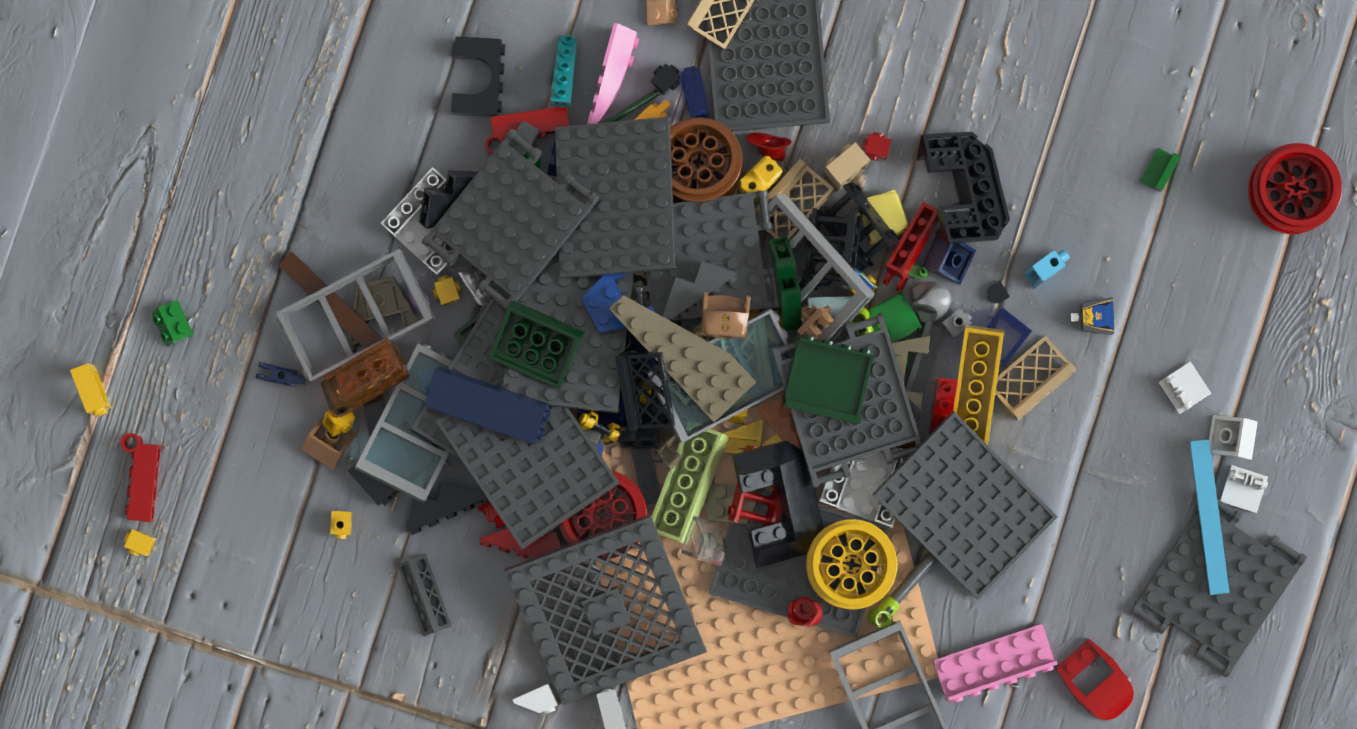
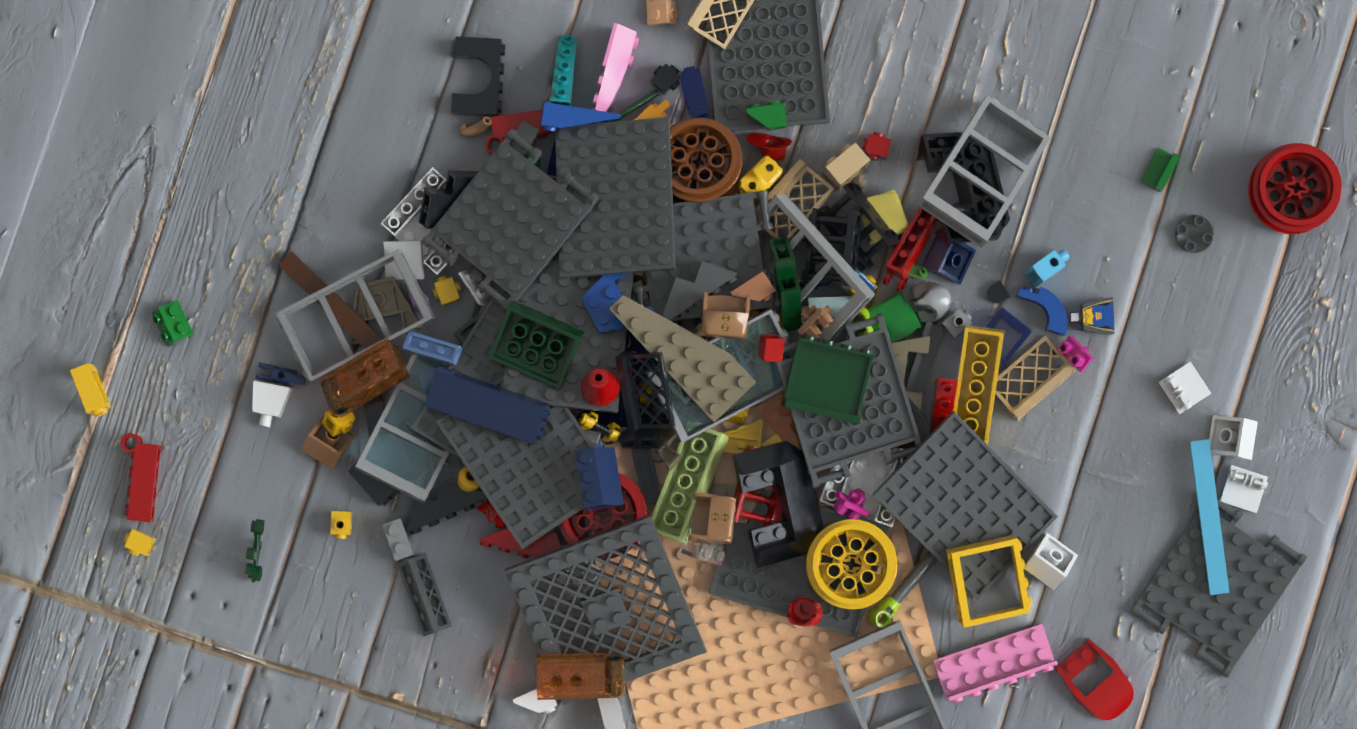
(253, 570): none -> dark green plant
(269, 401): none -> white torso
(398, 539): none -> light grey brick
(413, 253): none -> white tile
(432, 348): none -> medium blue plate
(464, 482): none -> yellow head
(476, 129): none -> medium nougat arm
(563, 116): none -> blue wedge
(598, 676): none -> clear orange hinge
(599, 387): none -> red cone
(599, 478): none -> dark blue slope
(712, 519): none -> medium nougat piece
(757, 288): none -> nougat slope
(770, 116): none -> green slope
(771, 347): none -> red panel
(853, 502): none -> dark pink hips
(952, 216): none -> light grey window
(958, 583): none -> yellow window
(1050, 304): none -> blue arch
(1050, 561): none -> white slope
(1075, 353): none -> dark pink hips
(1194, 233): none -> dark grey dish

